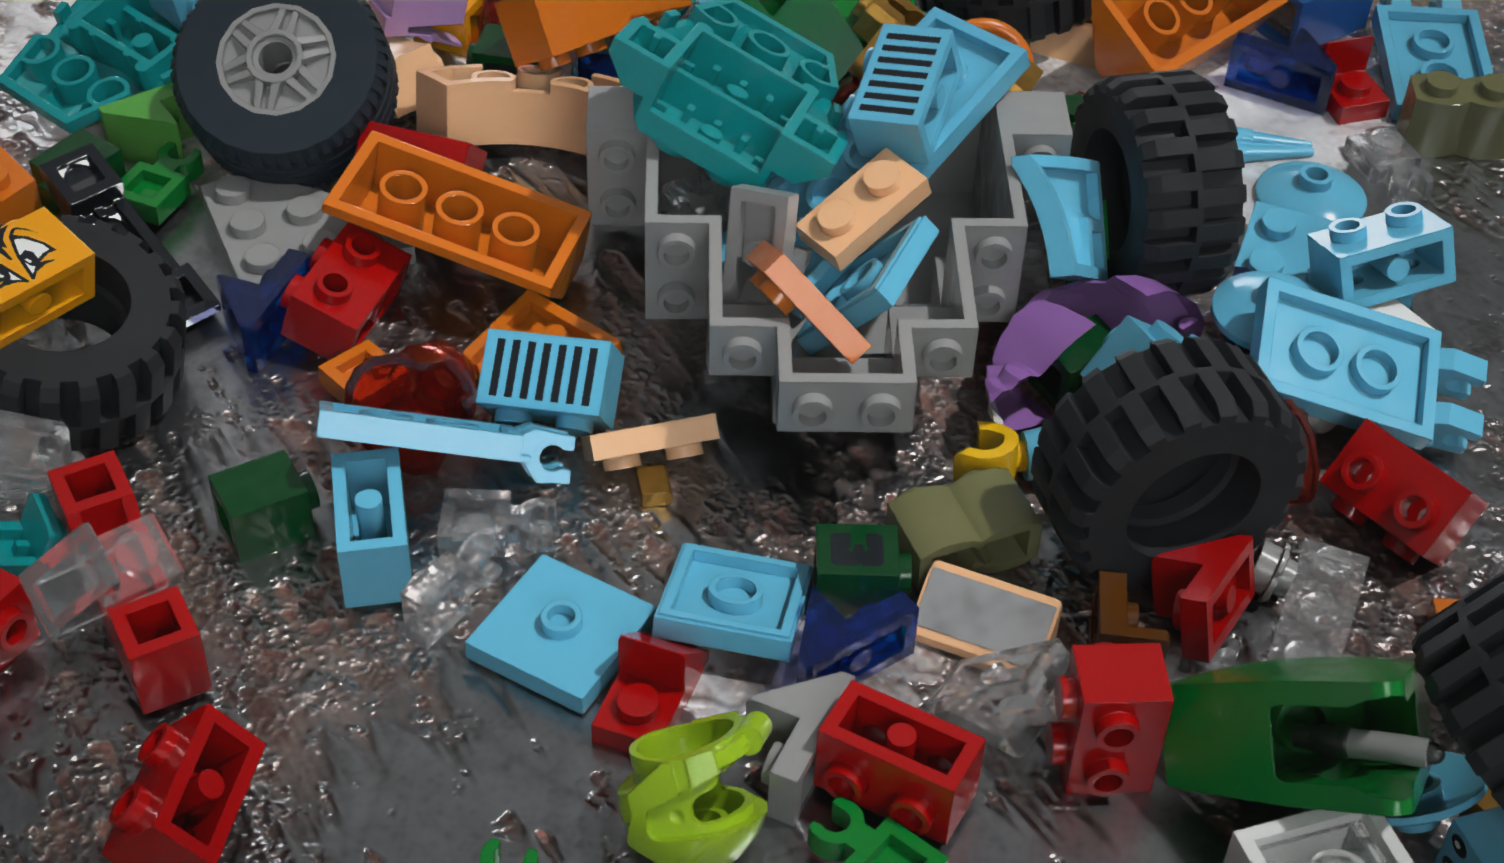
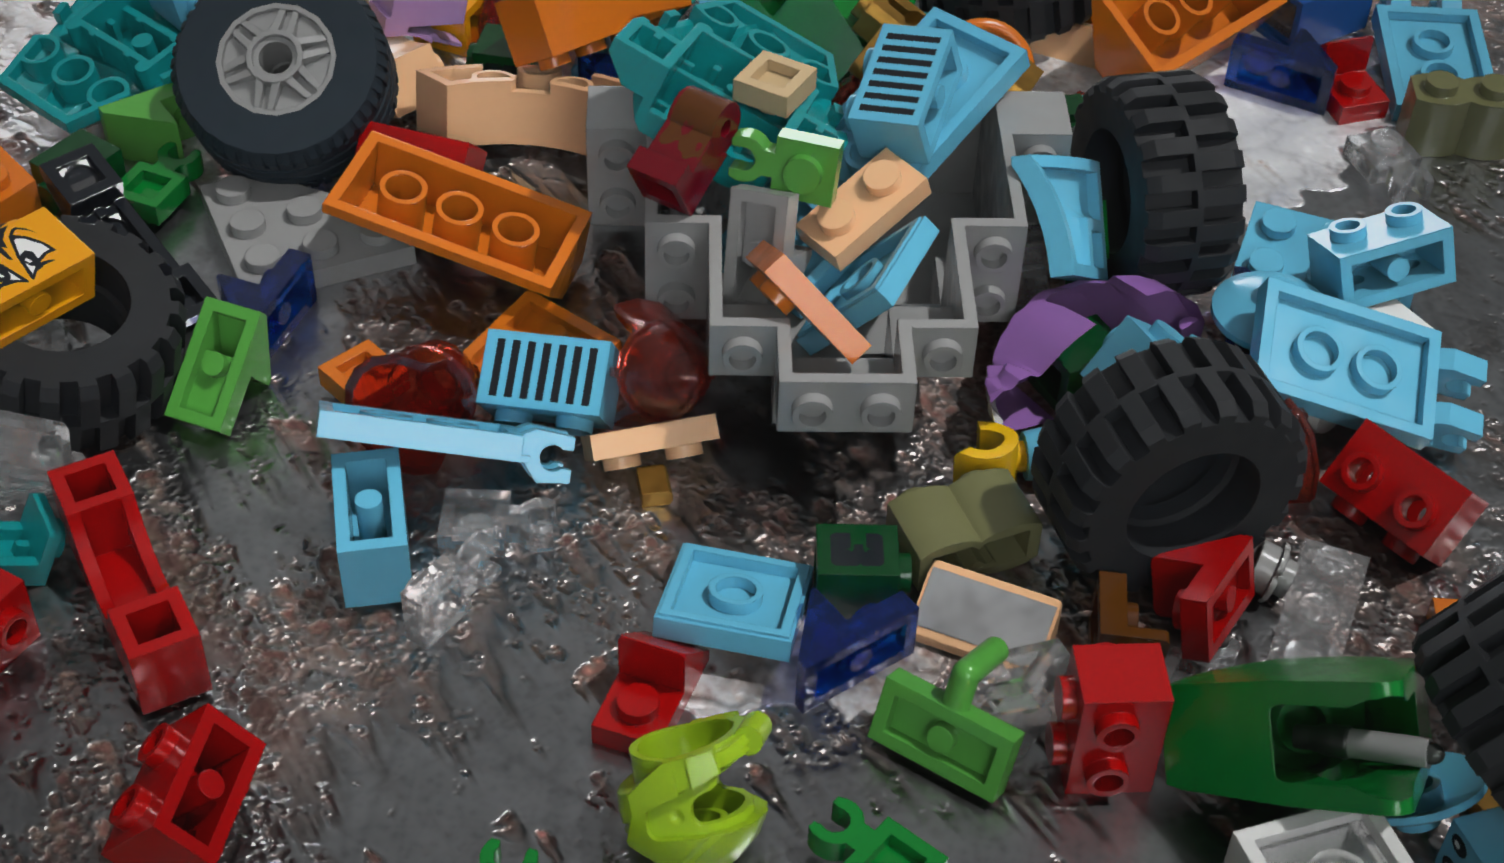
(96, 573): clear slope -> none
(220, 361): none -> bright green slope
(264, 505): dark green brick -> none
(344, 292): red brick -> none
(559, 633): medium azure plate -> none
(660, 365): none -> clear red helmet
(686, 149): none -> dark red leg
(774, 84): none -> tan plate
(795, 163): none -> bright green plate
(795, 718): light grey slope -> none
(898, 761): red brick -> none
(945, 729): none -> bright green plate
(1264, 146): medium azure piece -> none
(1312, 190): medium azure dish -> none

